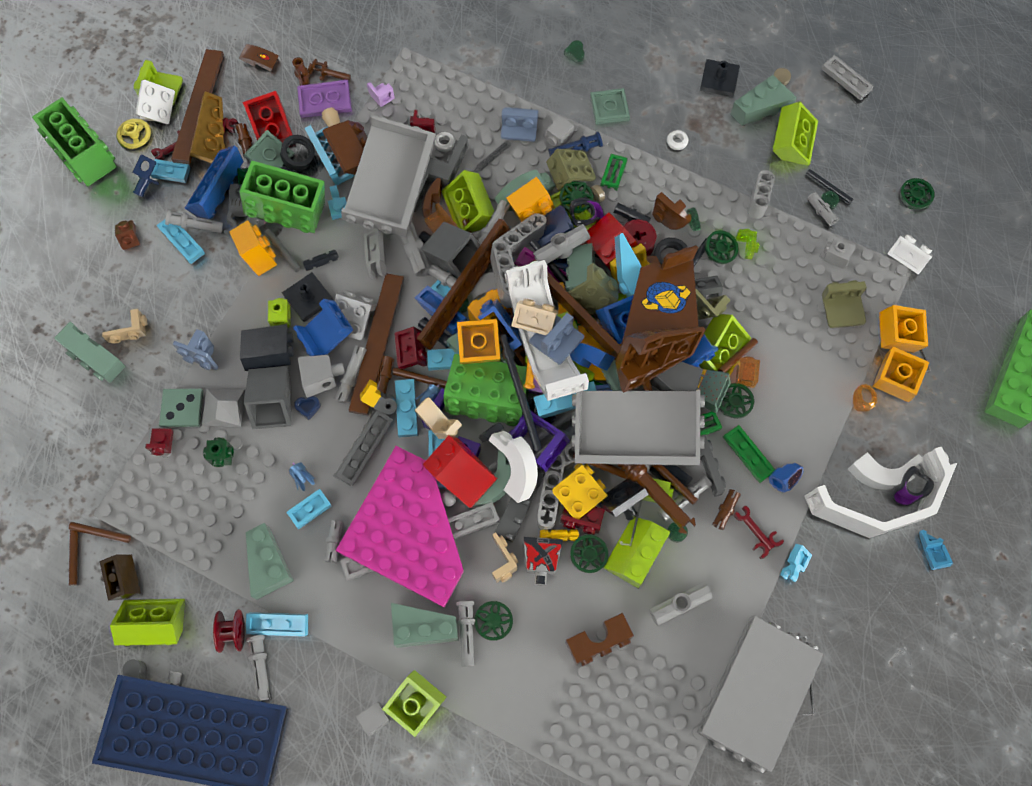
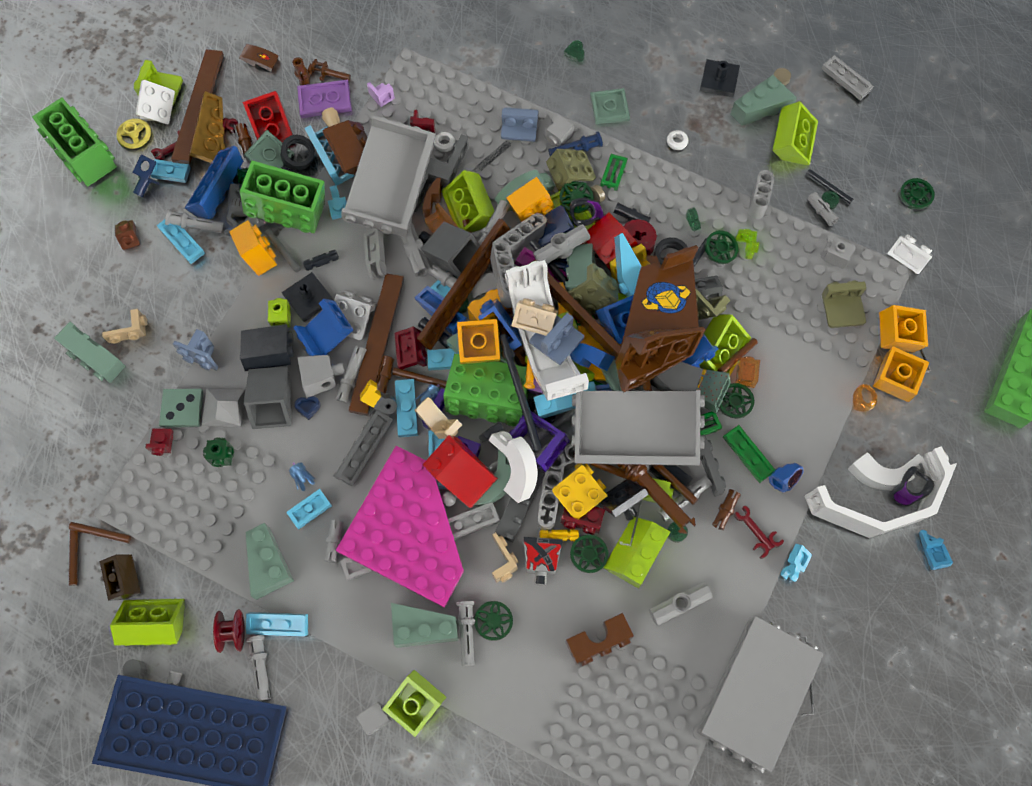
(669, 213): reddish brown slope -> none

